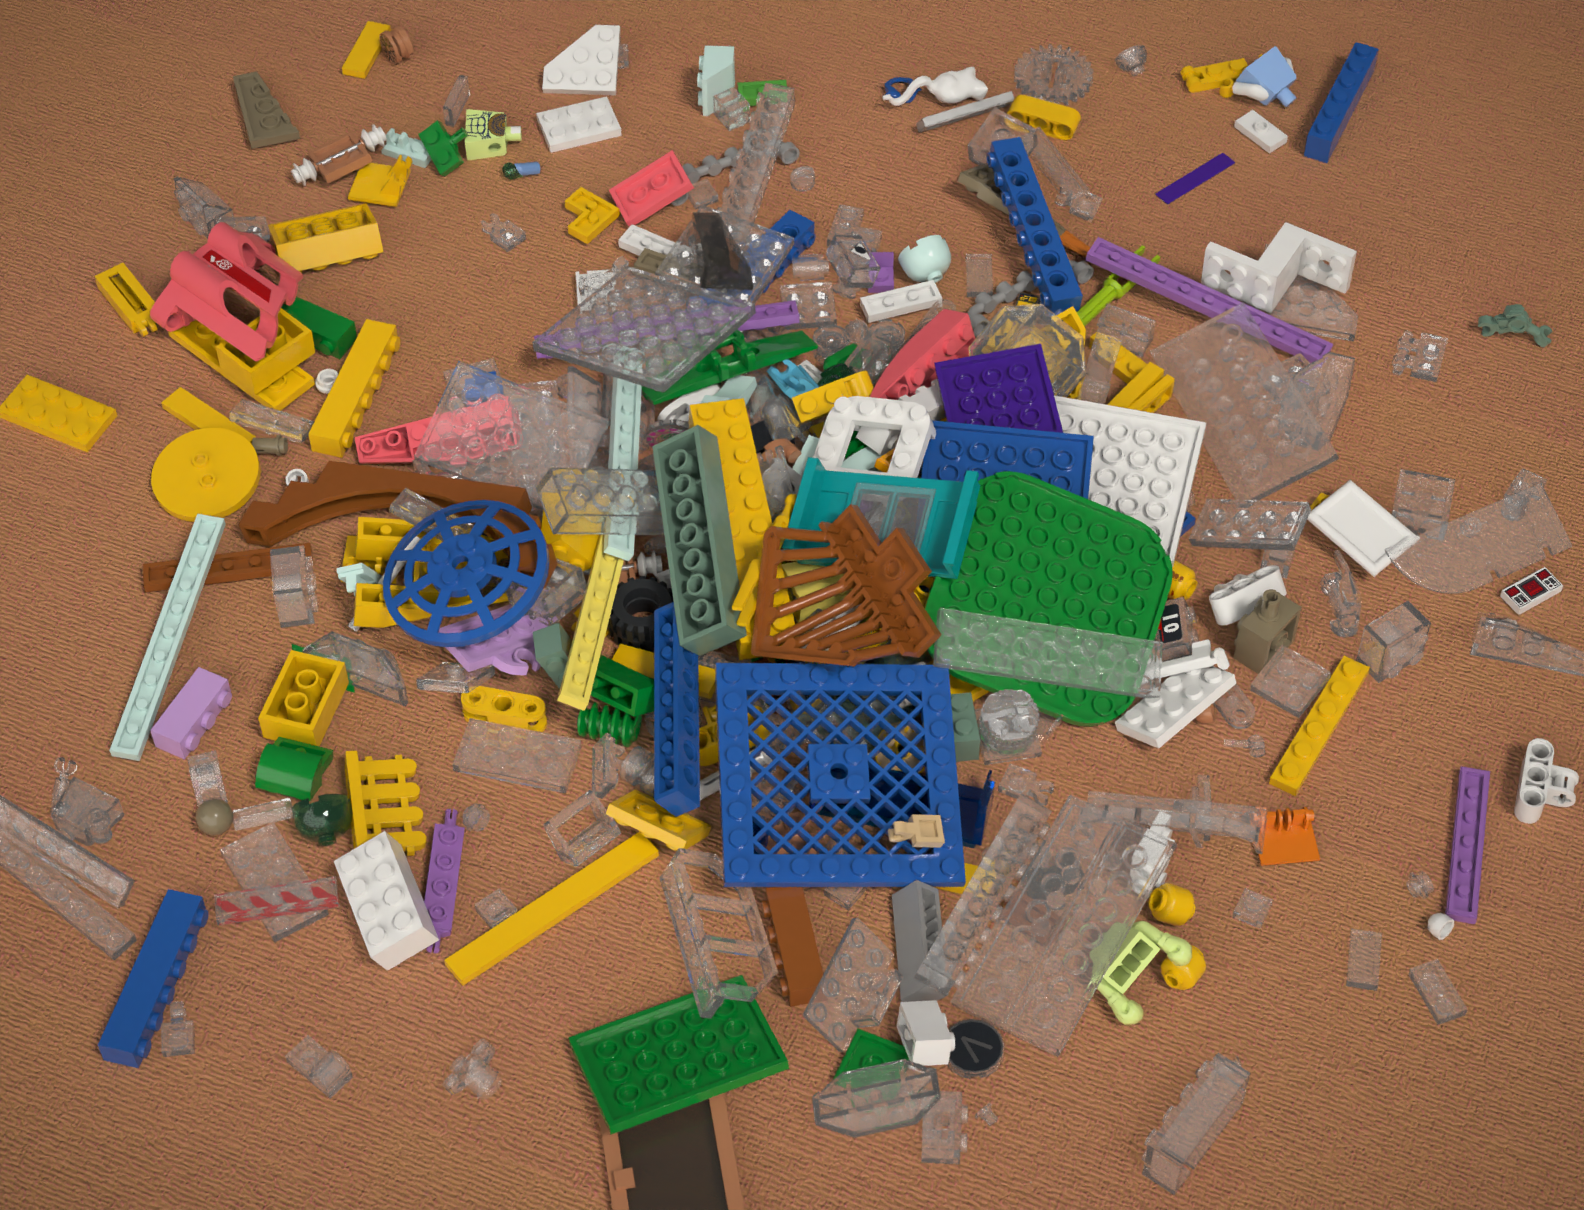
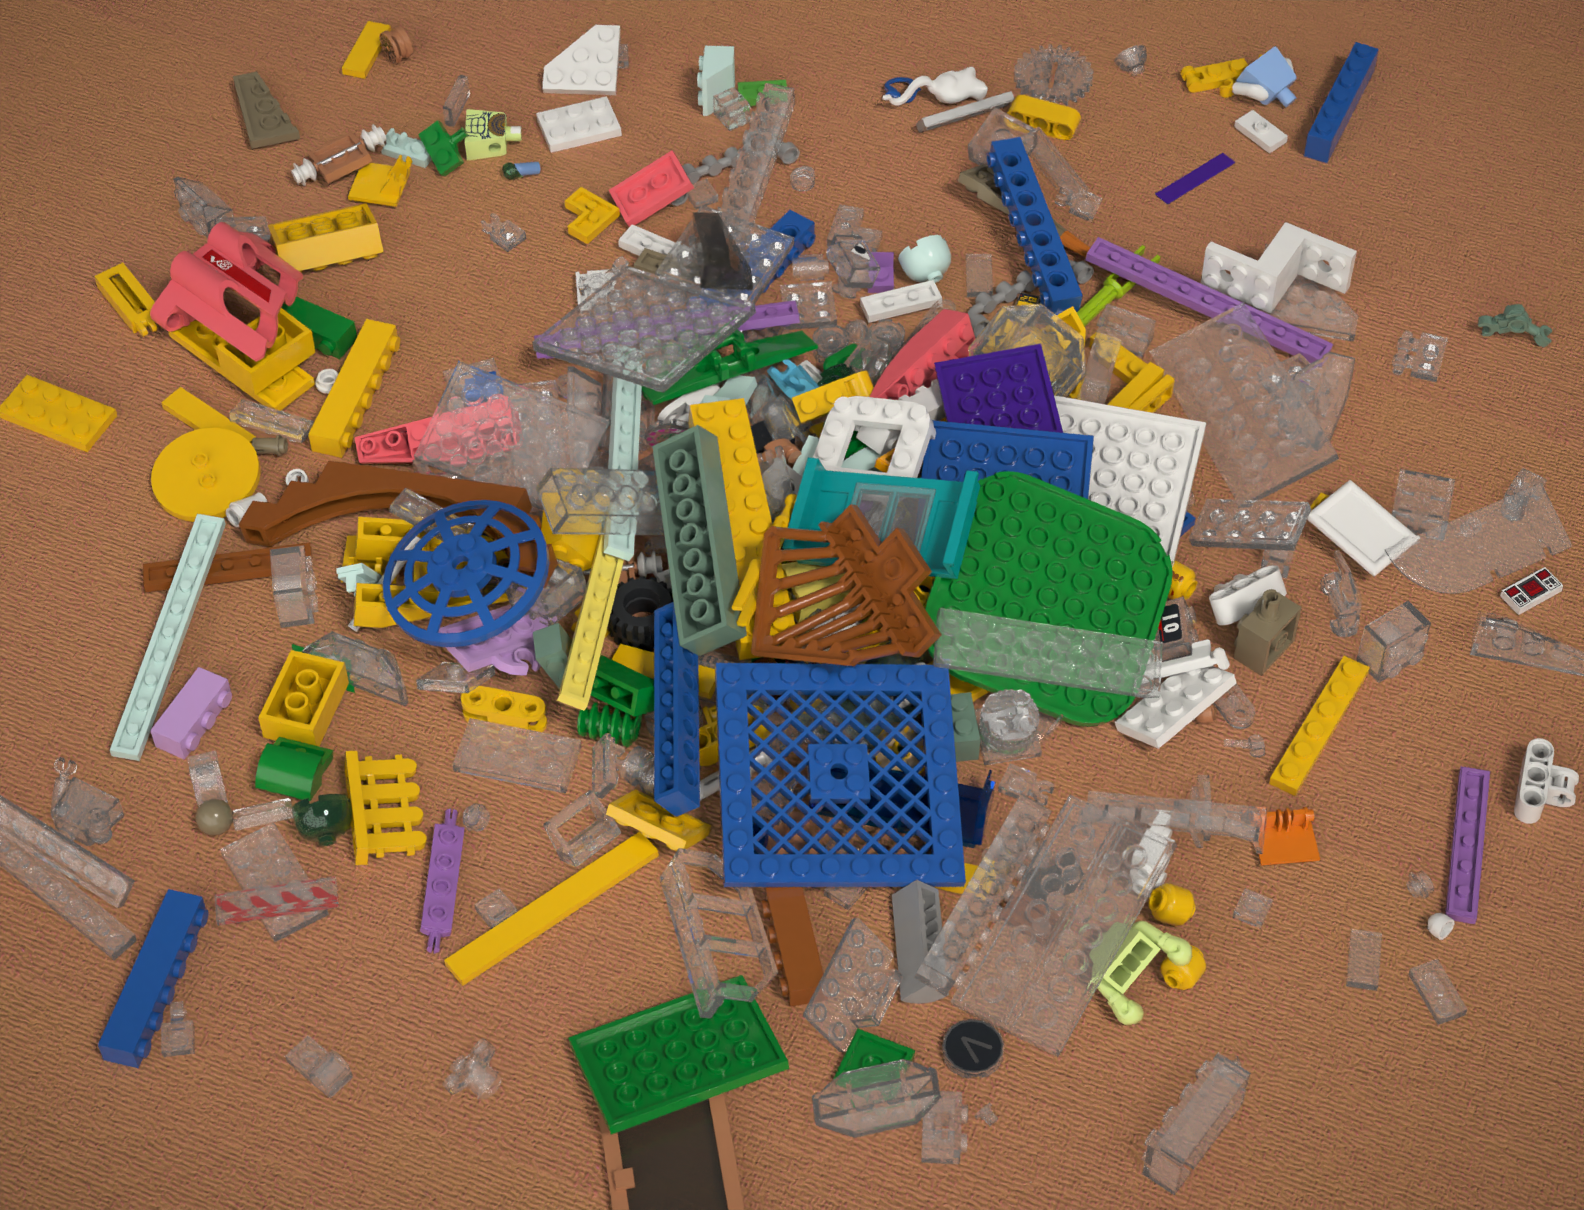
(238, 508): none -> white cone
(386, 901): white brick -> none
(921, 829): tan plate -> none
(925, 1032): white brick -> none
(1290, 681): clear plate -> none

